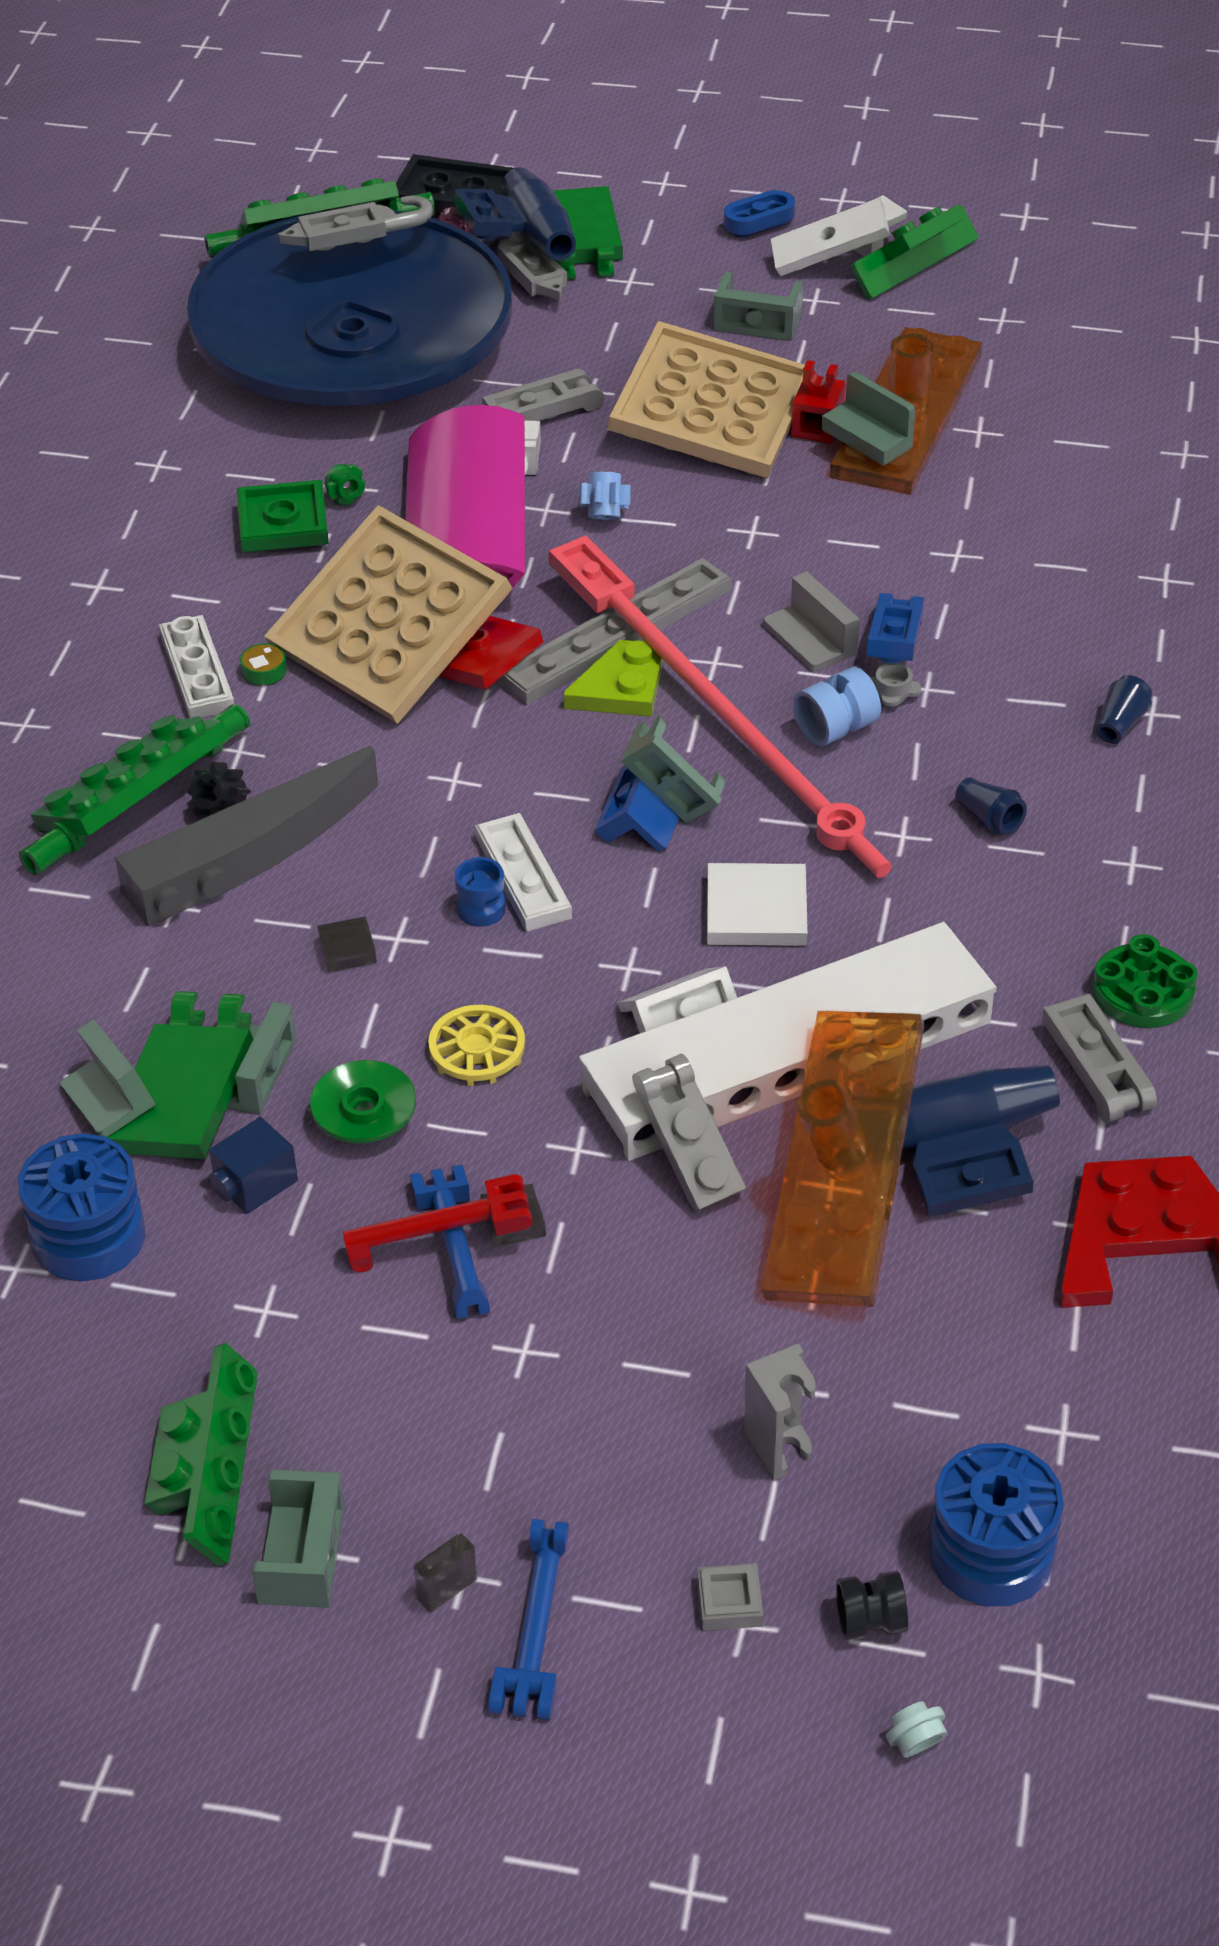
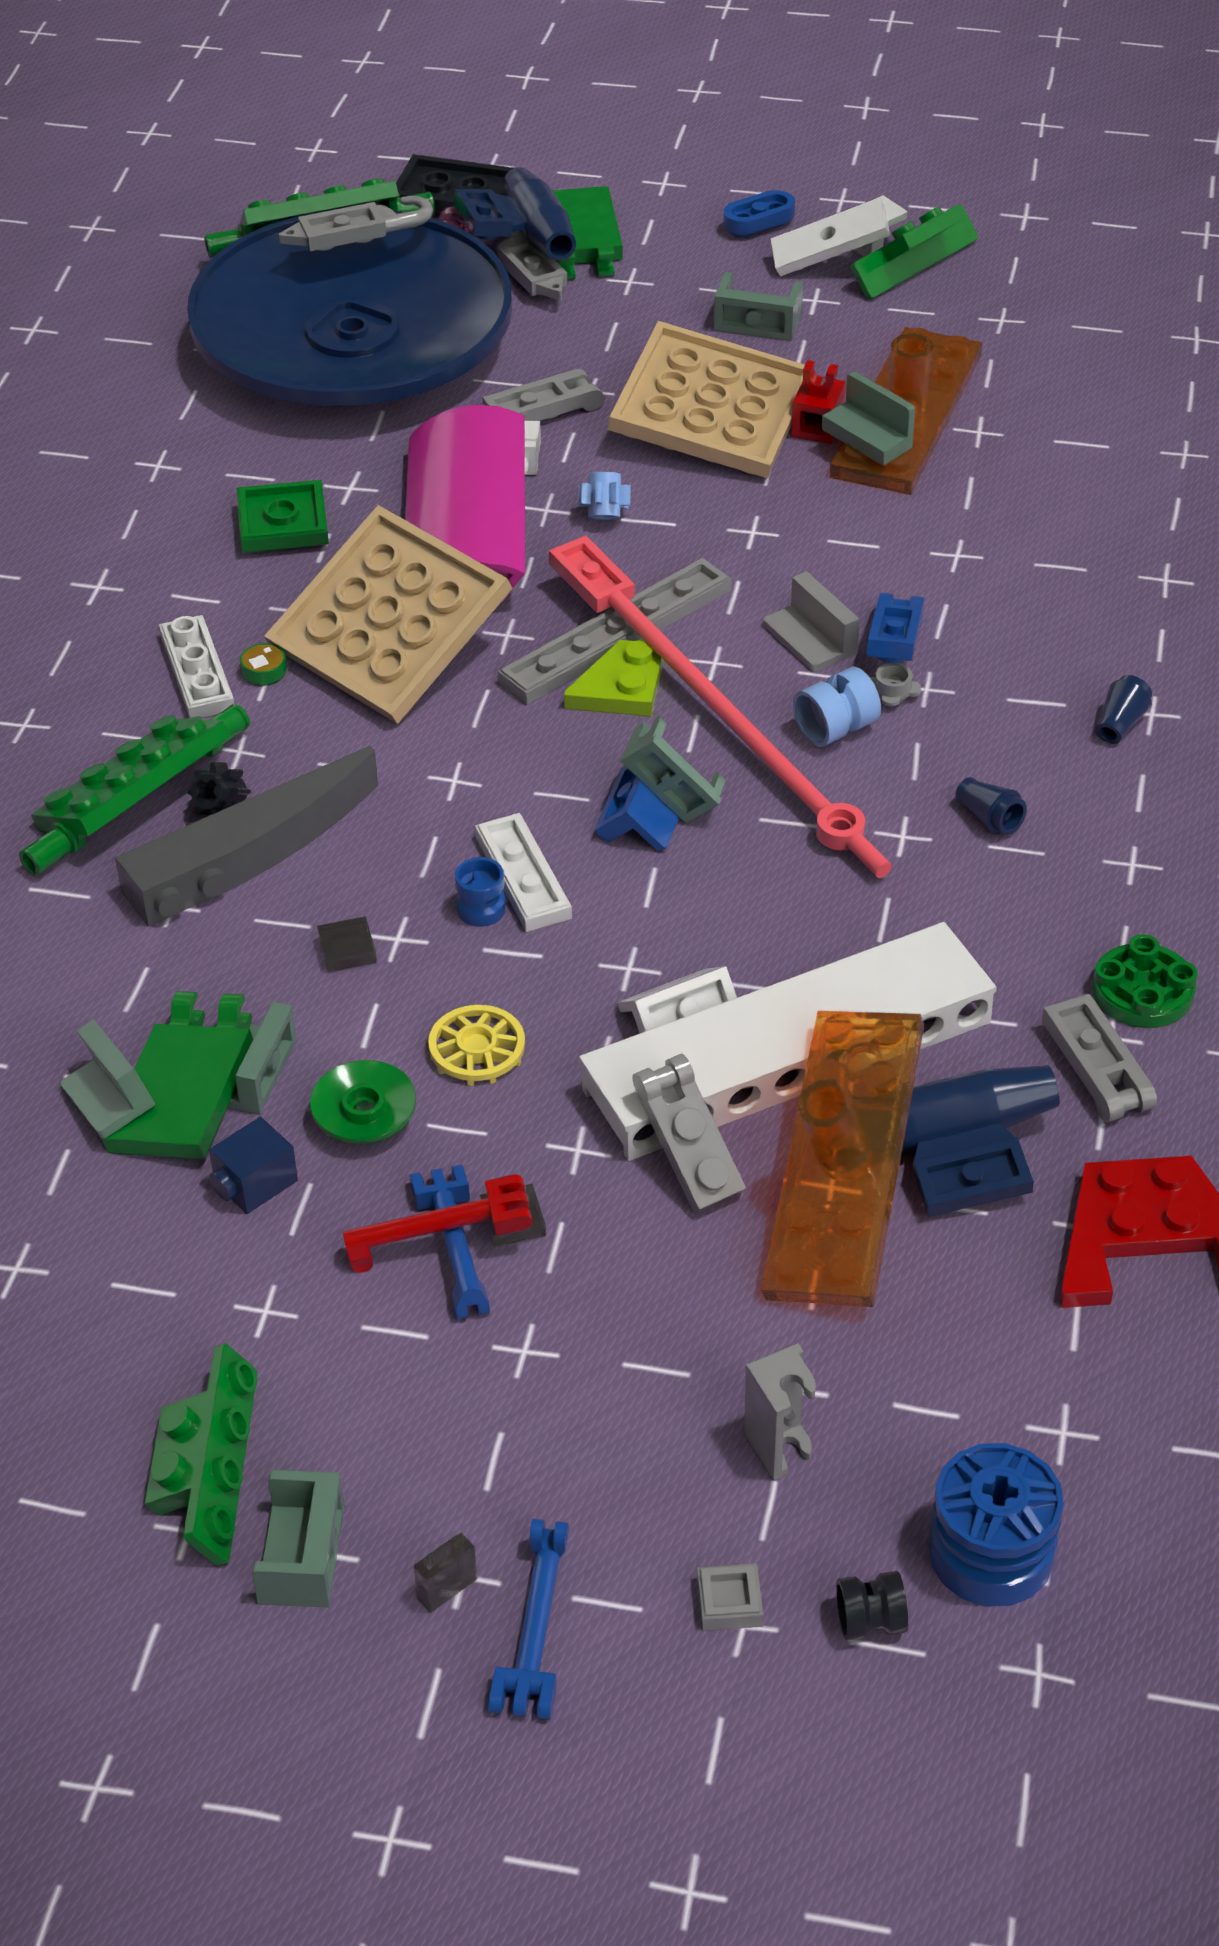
(82, 1207): blue wheel -> none
(338, 476): green plate -> none
(492, 652): red plate -> none
(757, 904): white tile -> none
(917, 1728): light aqua plate -> none

